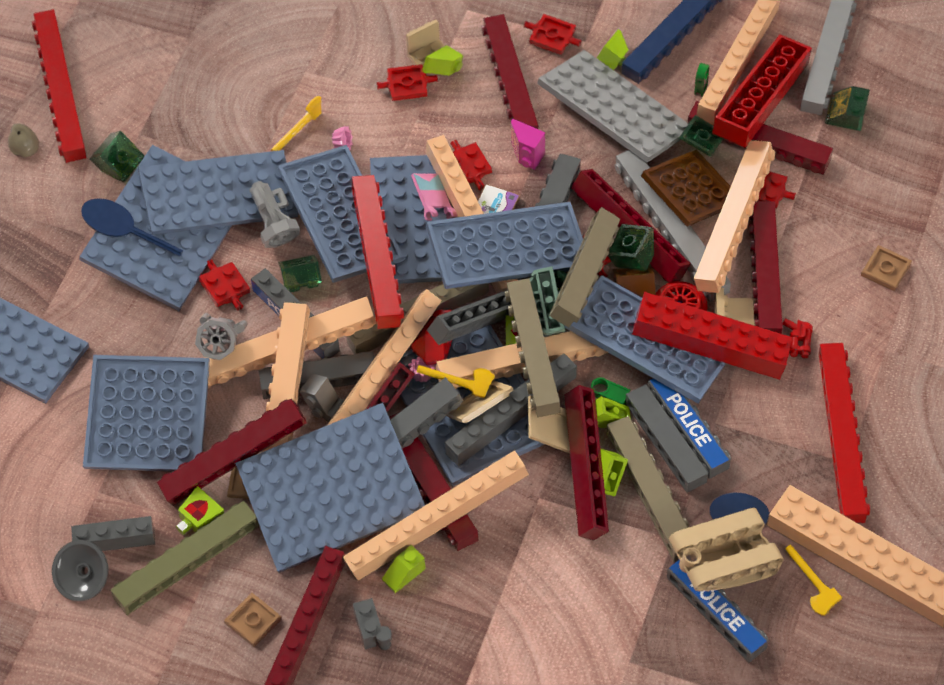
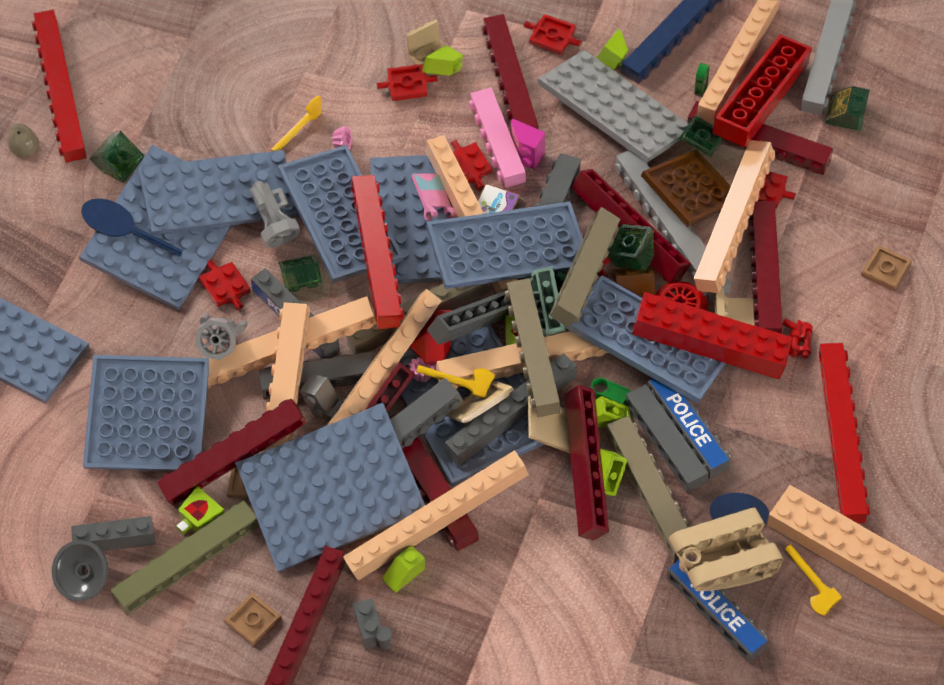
(497, 138): none -> bright pink brick

